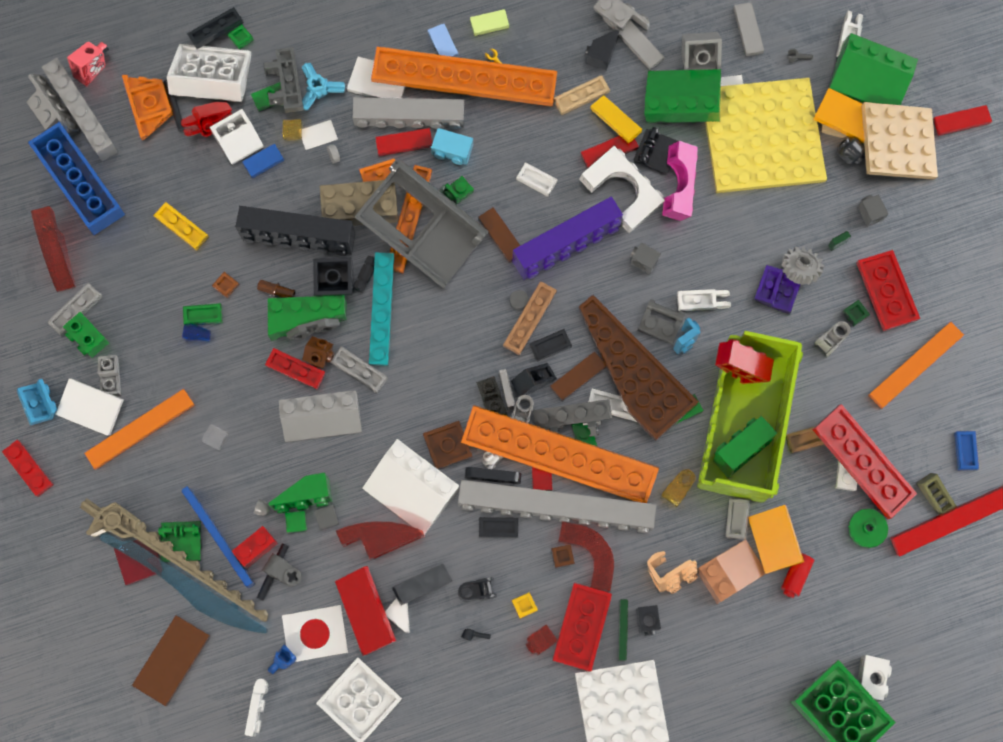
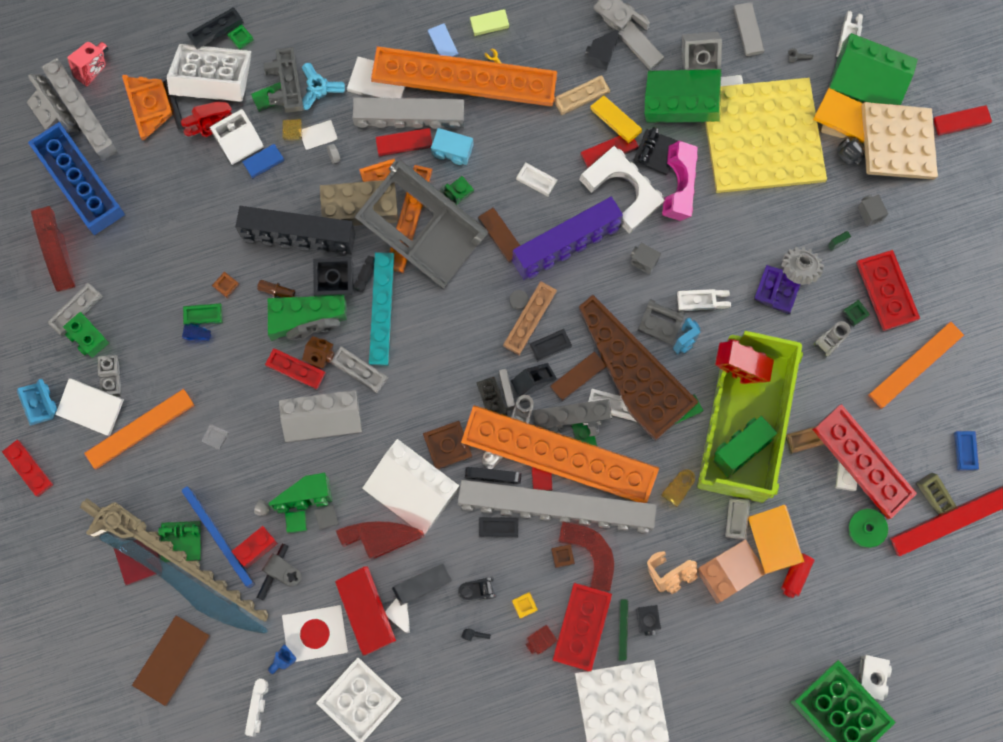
(181, 226): yellow tile -> none

